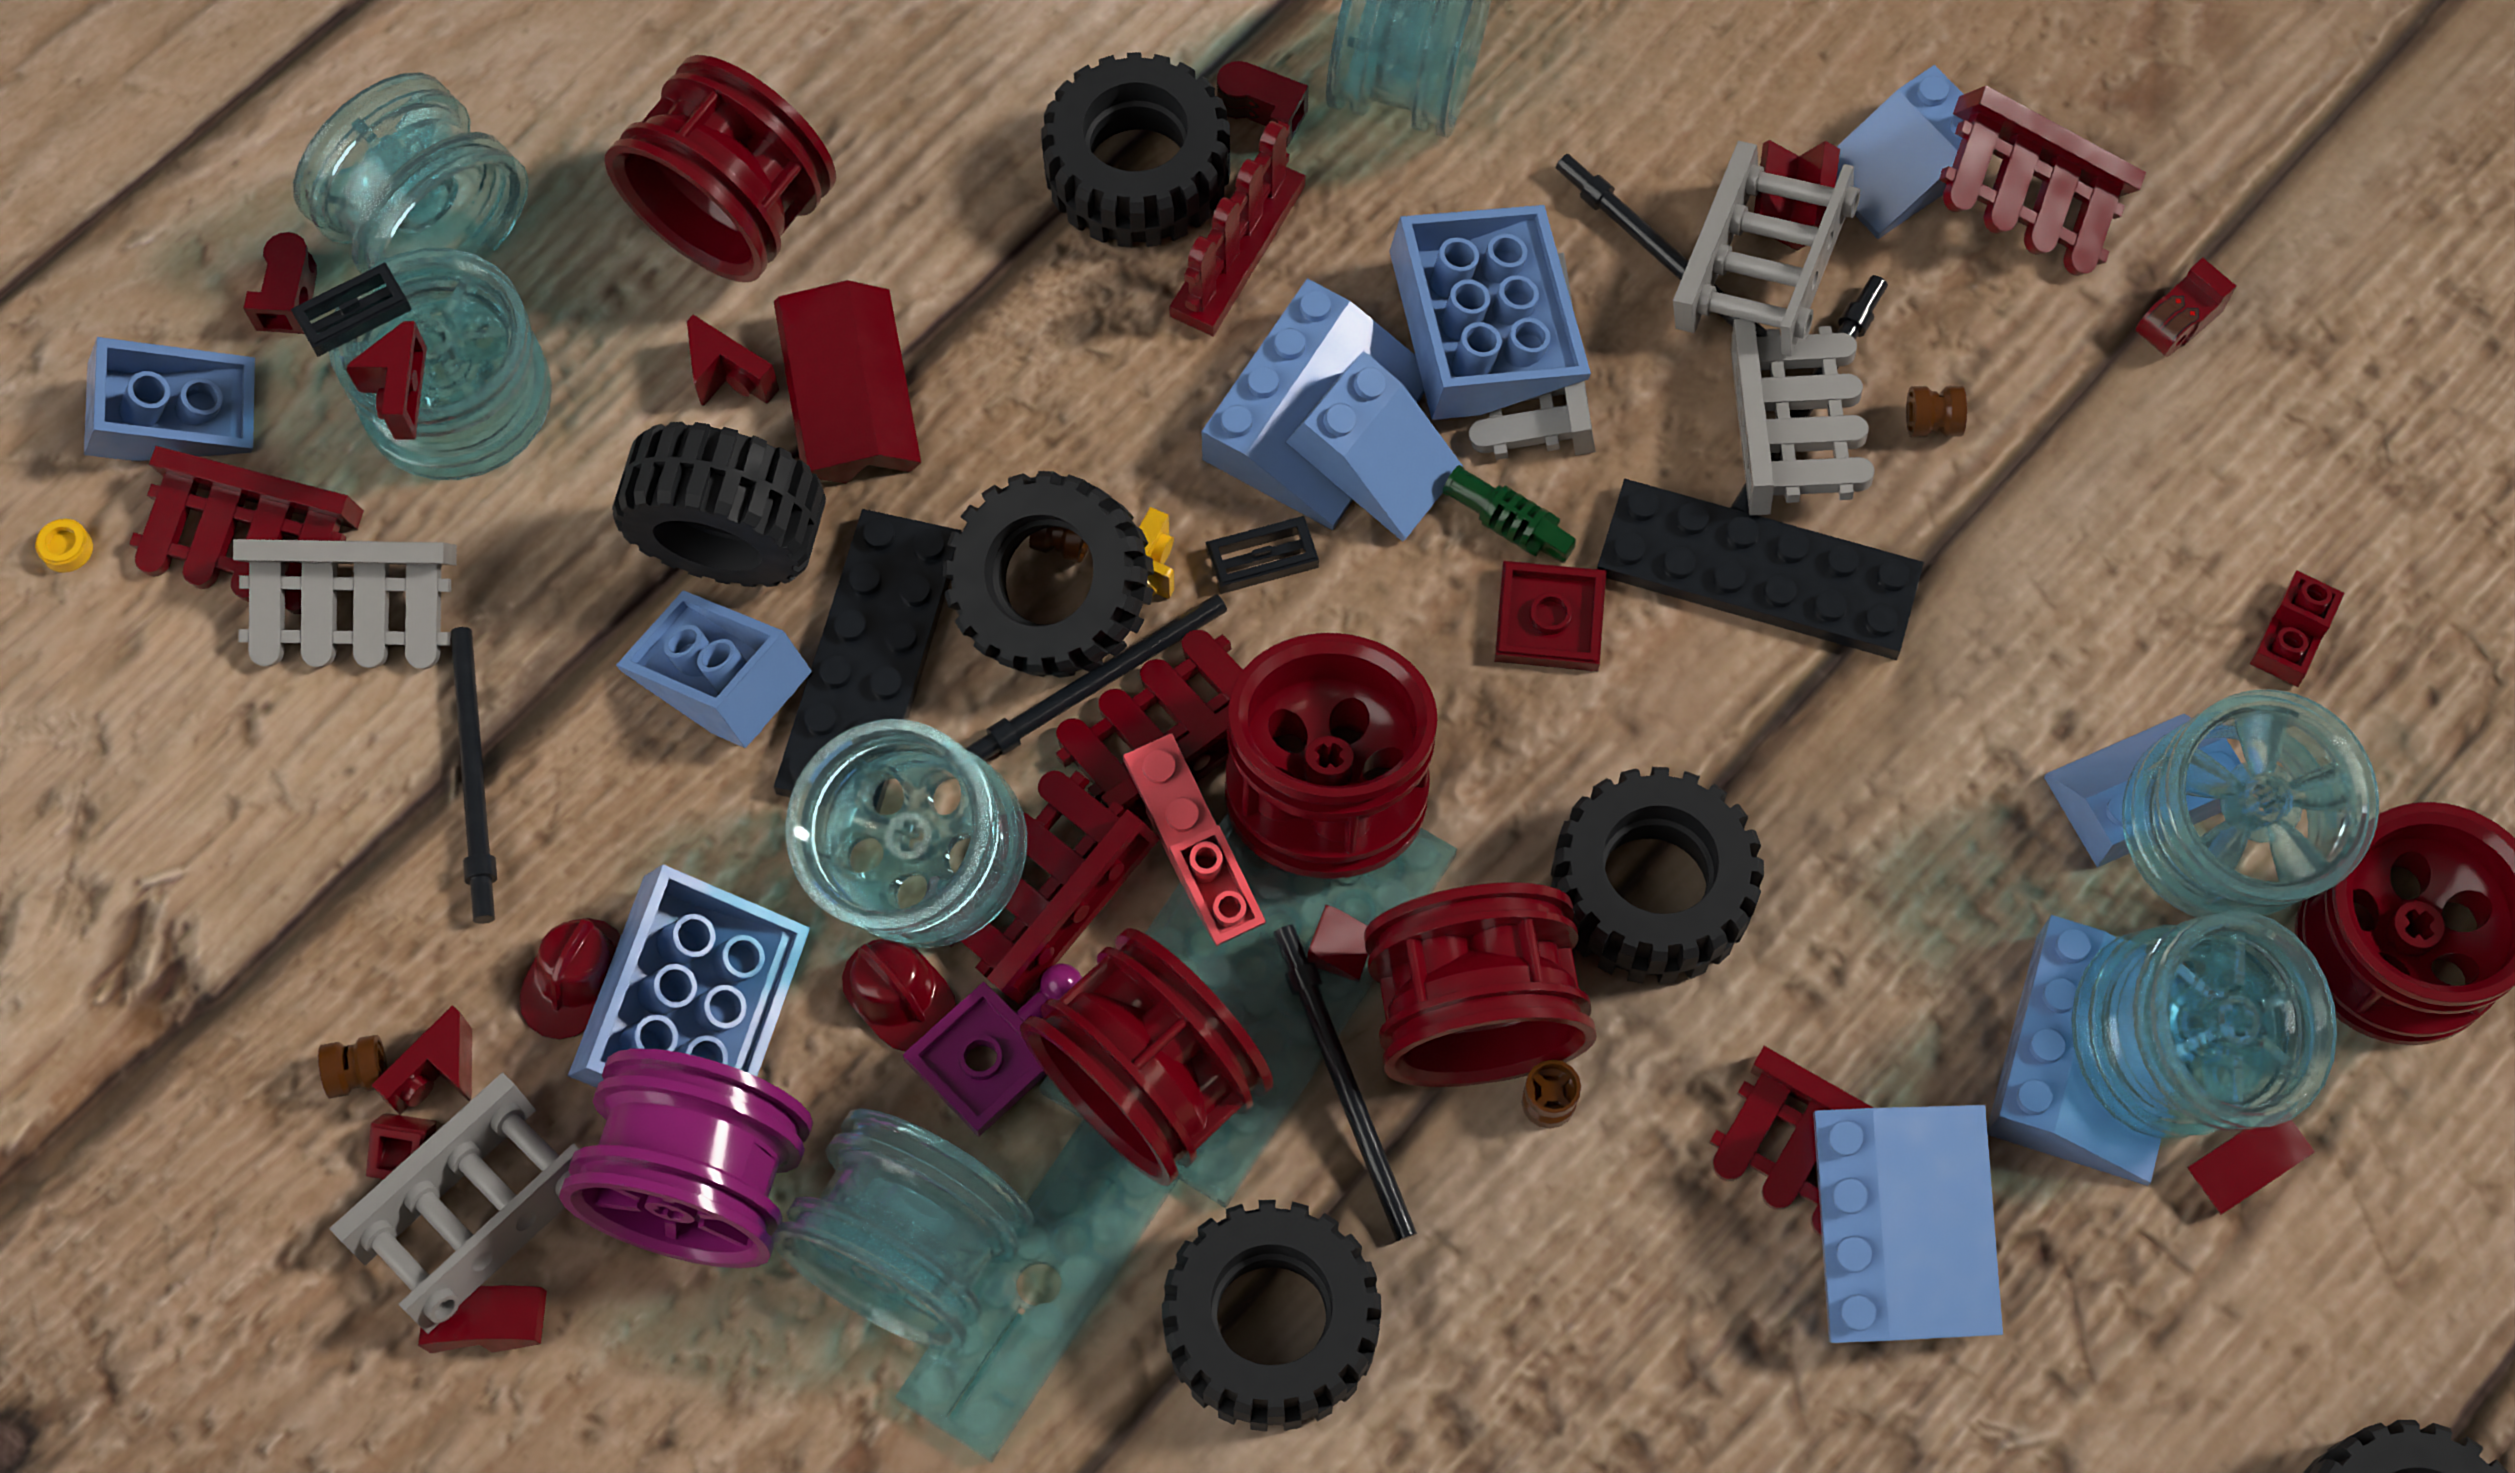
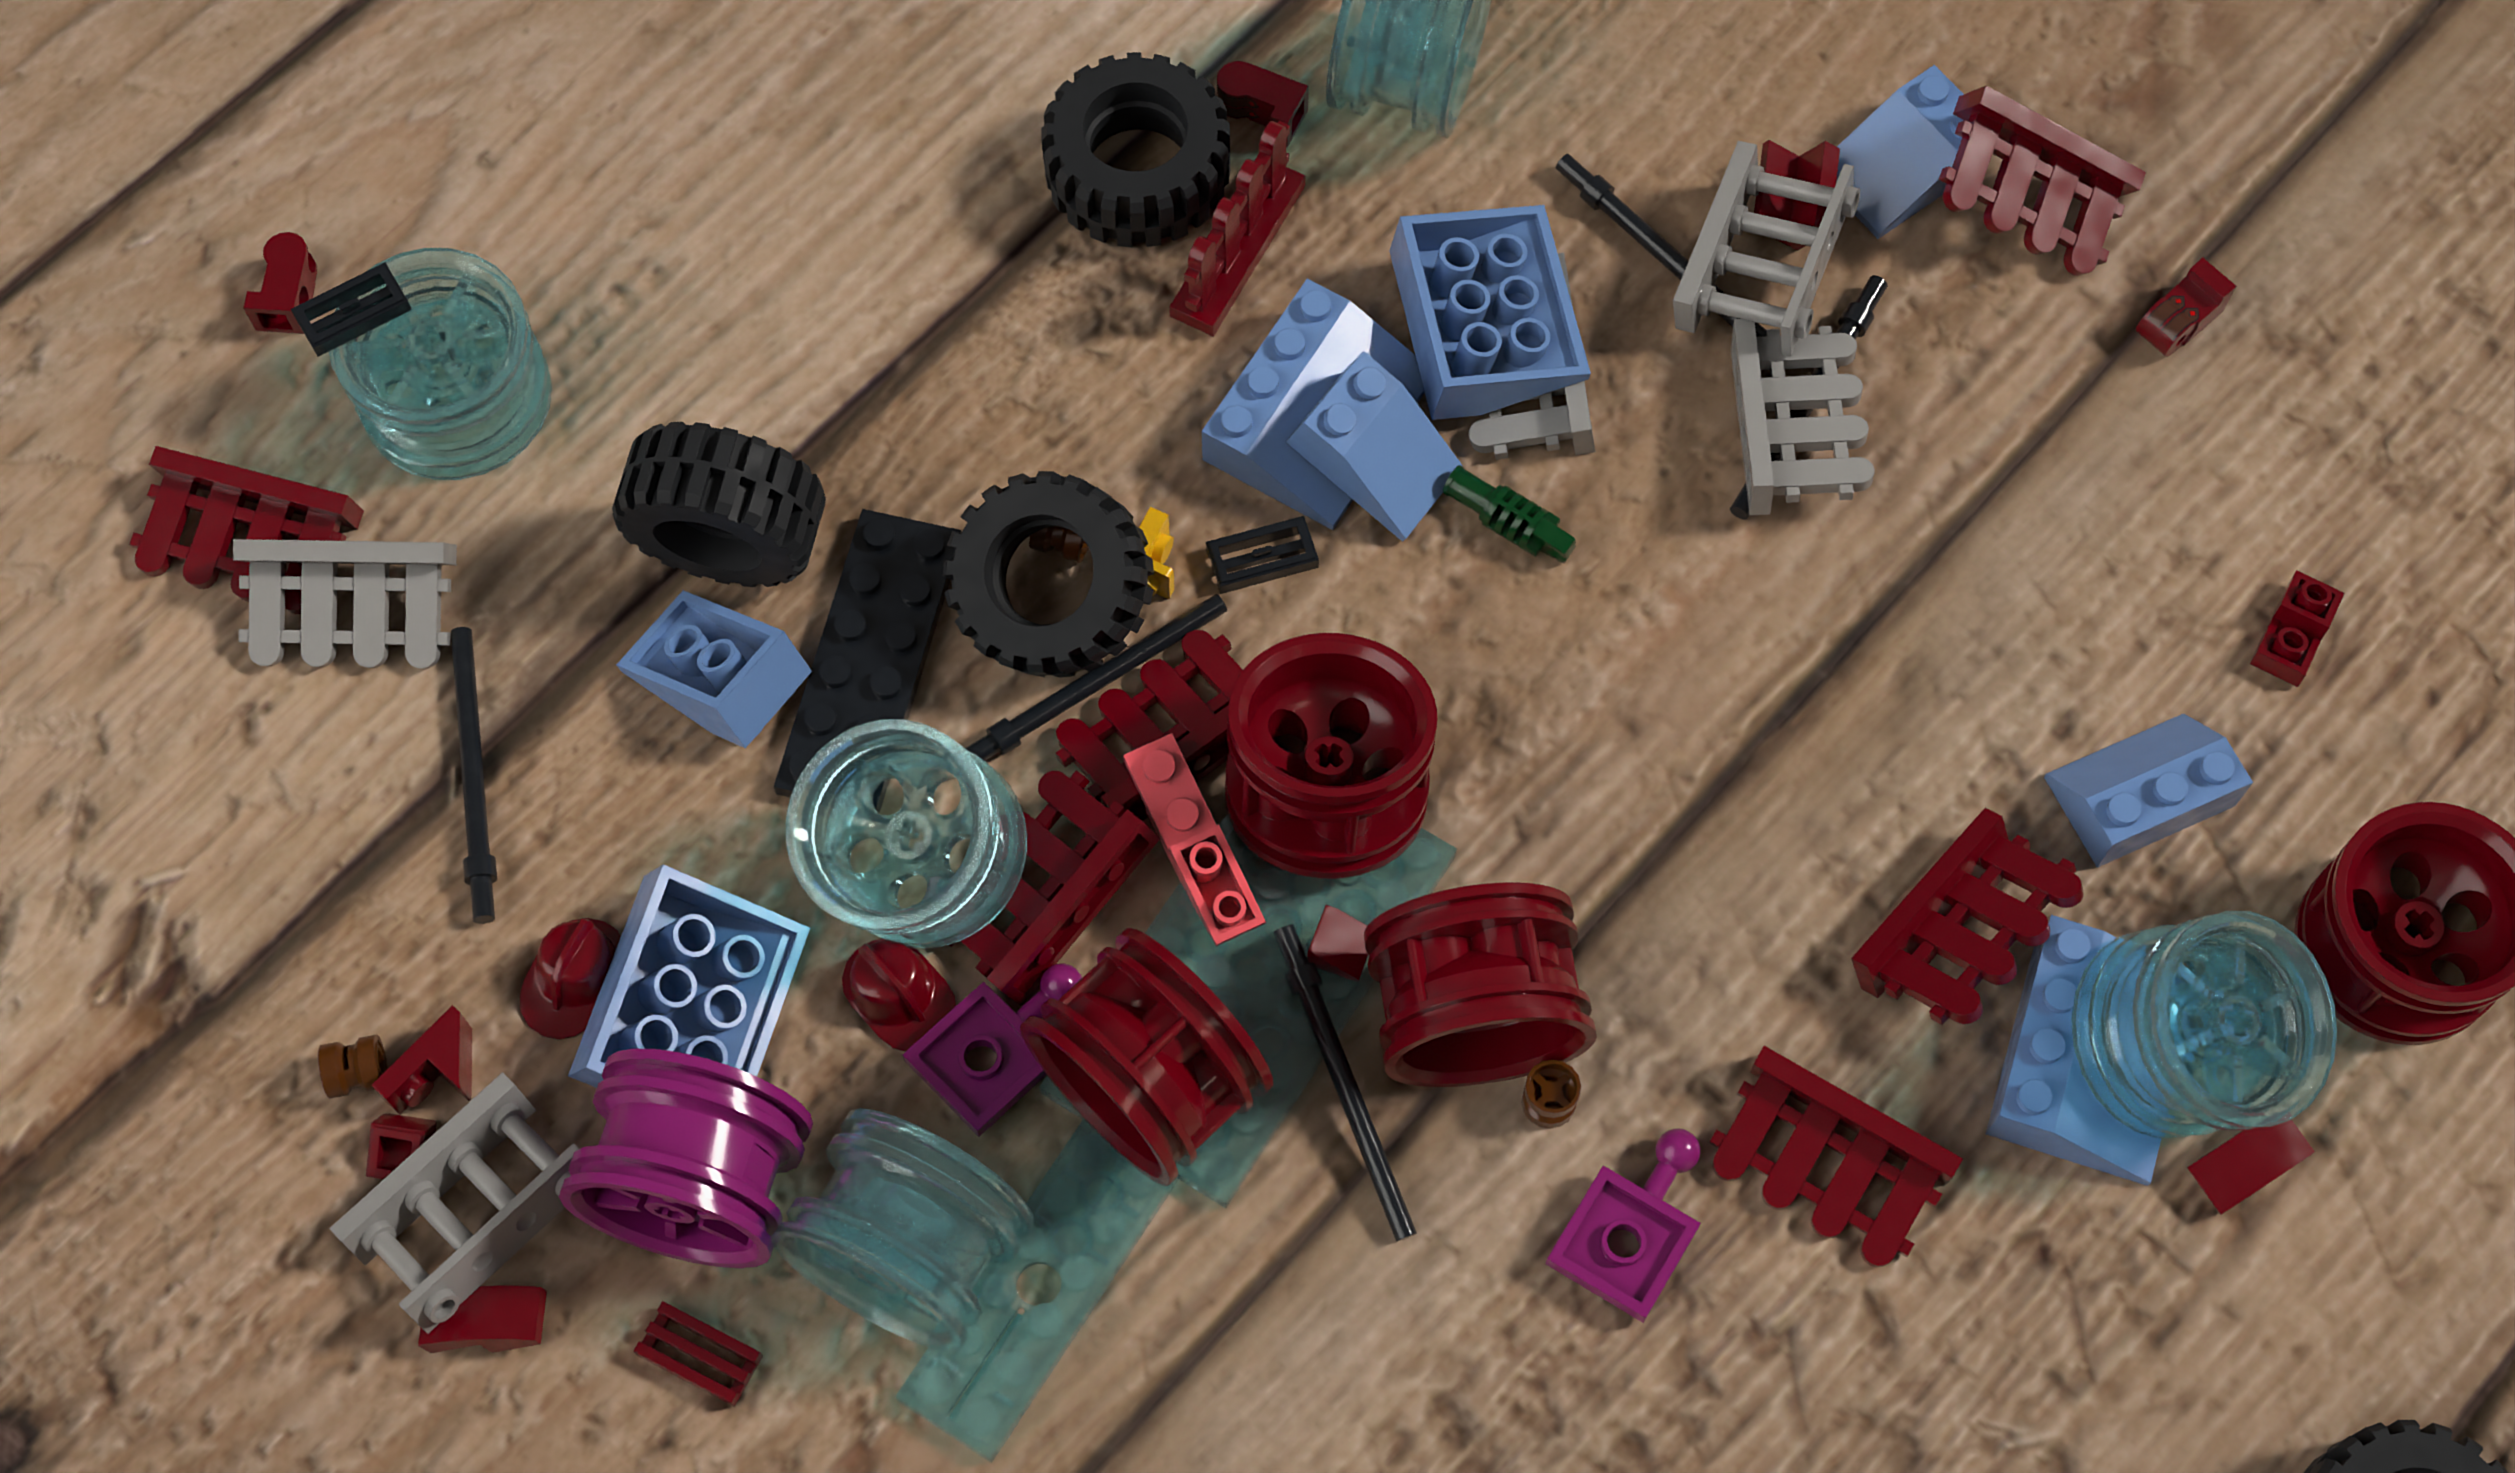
(64, 545): yellow tile -> none
(167, 399): medium blue slope -> none
(395, 372): dark red slope -> none
(408, 175): clear light blue wheel -> none
(657, 1331): none -> dark red tile
(721, 168): dark red wheel -> none
(721, 359): dark red slope -> none
(846, 380): dark red slope -> none
(1275, 1240): black tyre -> none
(1550, 616): dark red tile -> none
(1621, 1205): none -> magenta plate
(1670, 812): black tyre -> none
(1760, 569): black plate -> none
(1907, 1223): medium blue slope -> none
(1929, 411): reddish brown wheel -> none
(1934, 915): none -> dark red fence
(2322, 773): clear light blue wheel -> none

